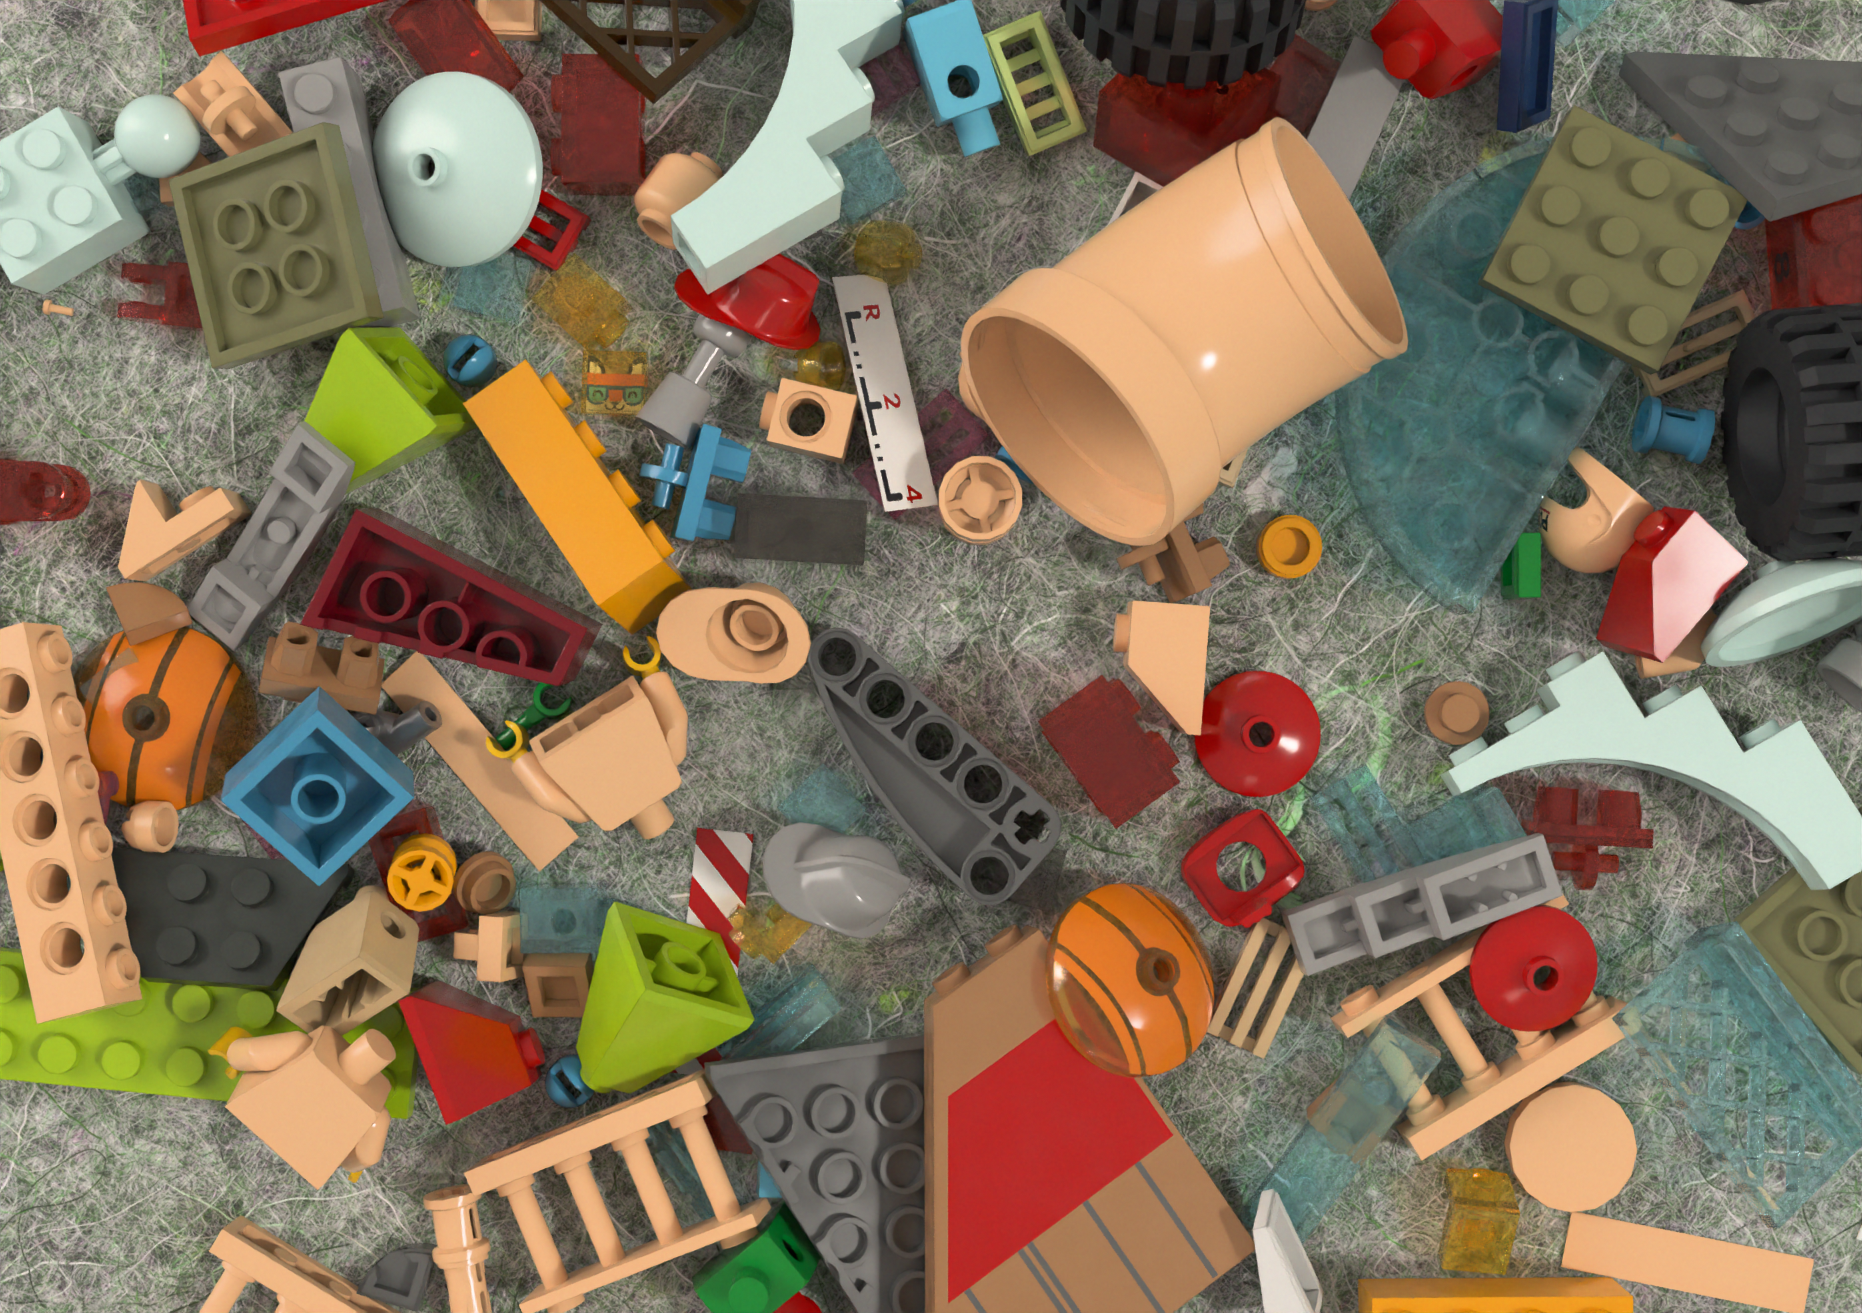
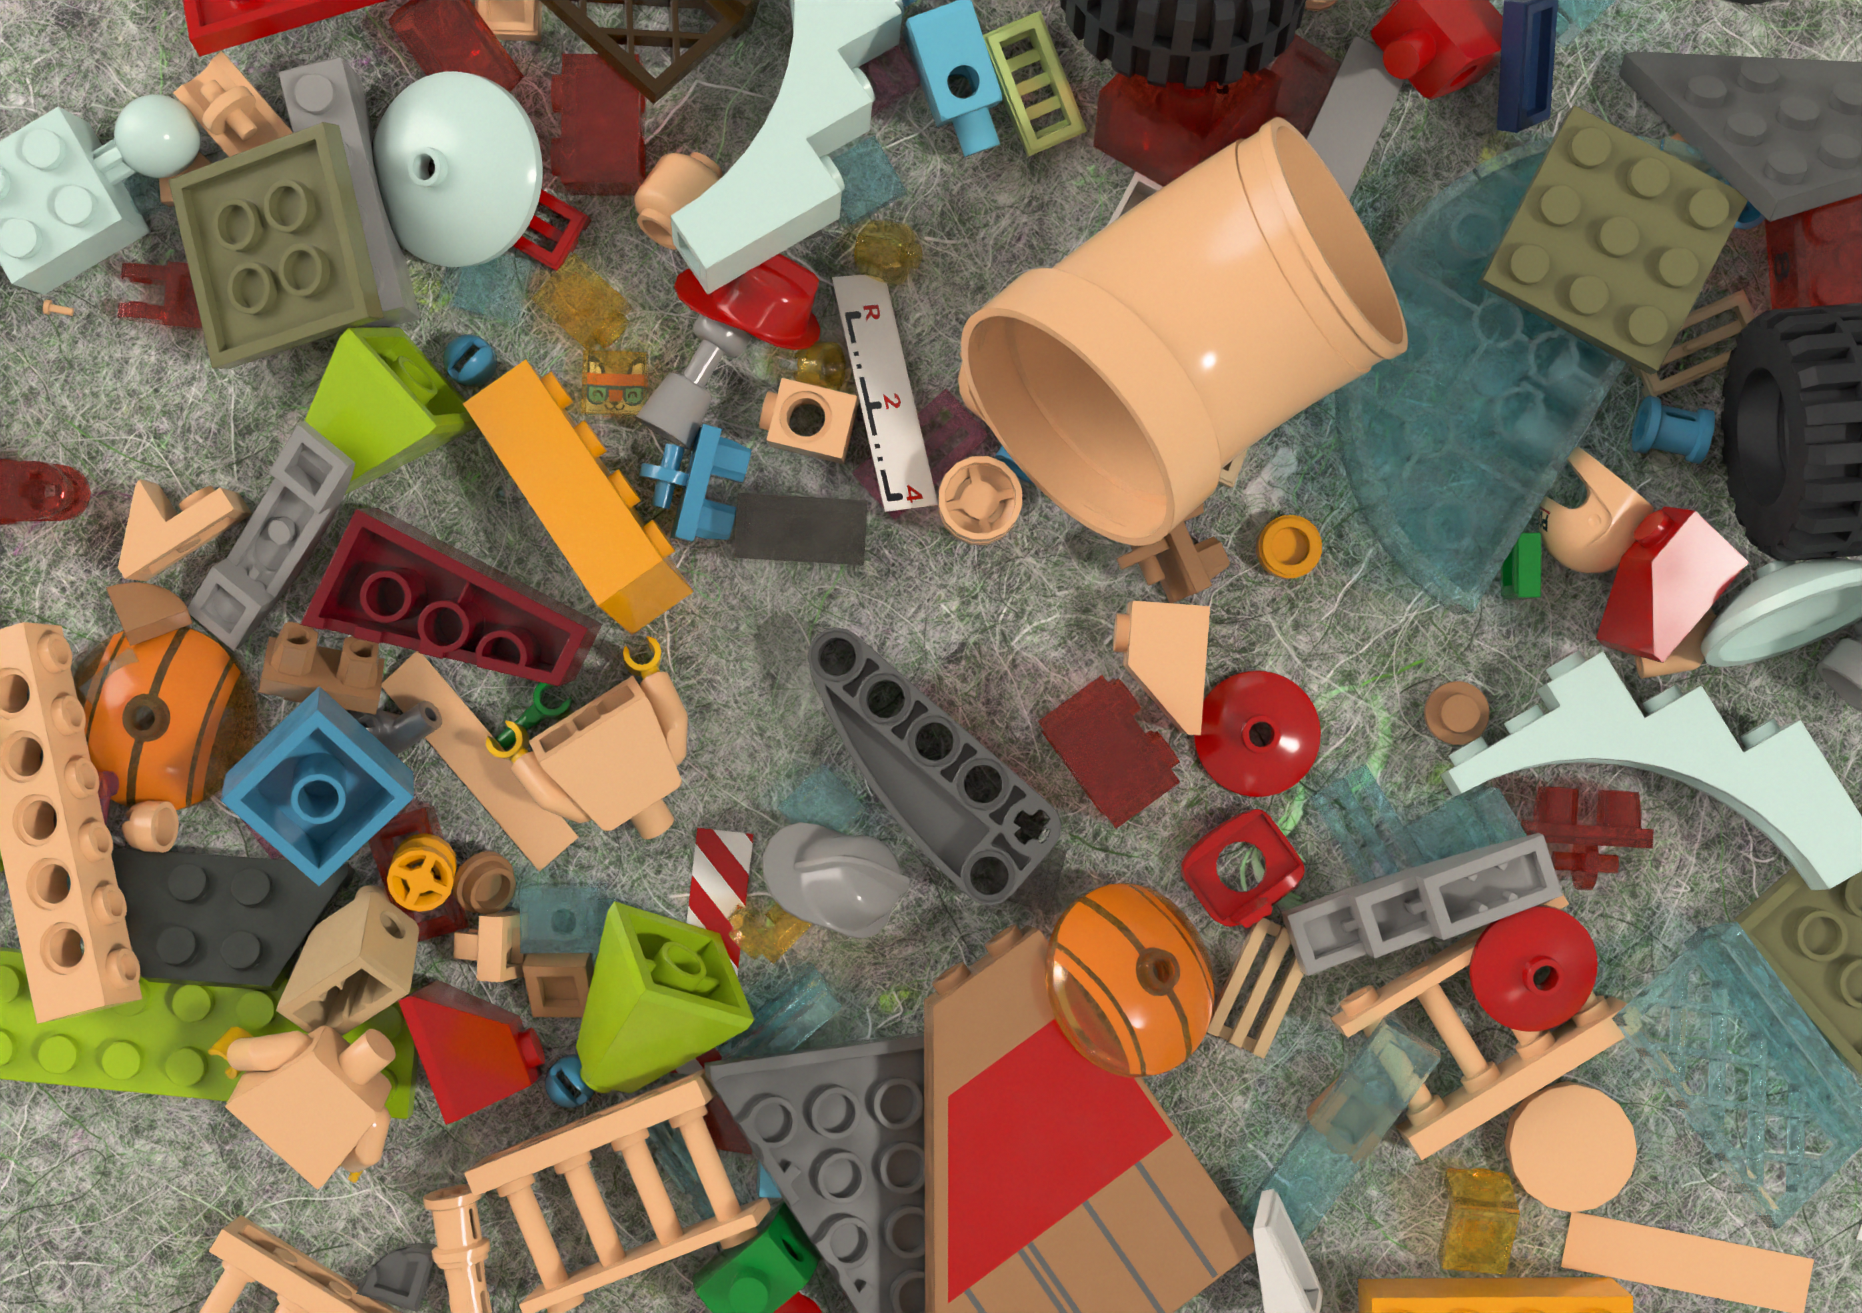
(734, 634): light nougat piece -> none

